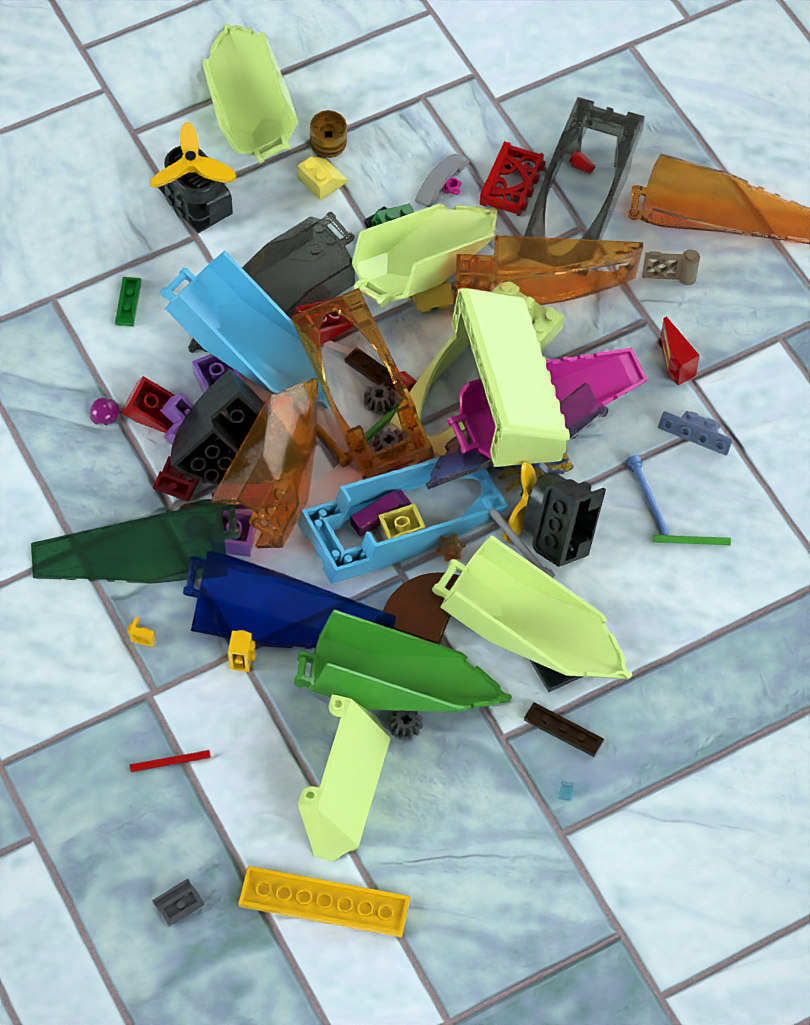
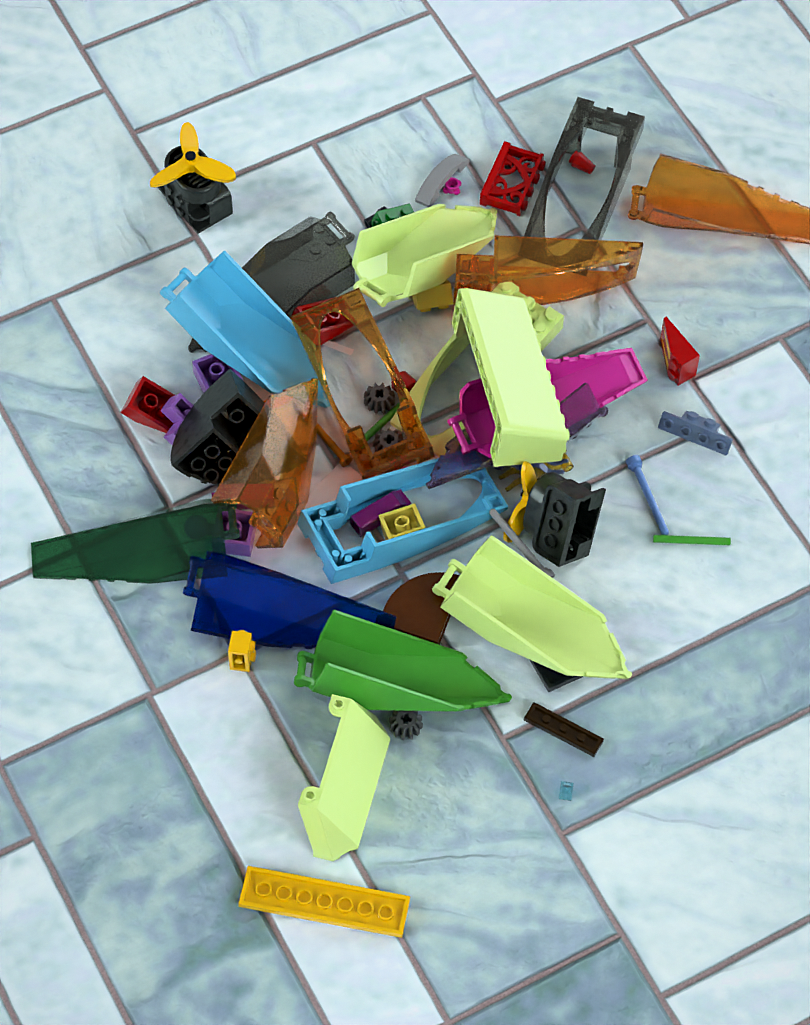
(104, 411): magenta hair -> none
(128, 301): green tile -> none
(141, 635): yellow bracket -> none
(170, 761): red bar -> none
(175, 483): dark red slope -> none
(178, 902): dark grey plate -> none
(249, 93): yellowish green windscreen -> none
(320, 176): light yellow slope -> none
(328, 134): pearl gold wheel -> none
(368, 367): dark brown tile -> none
(450, 547): clear orange rock -> none
(684, 267): dark tan piece -> none

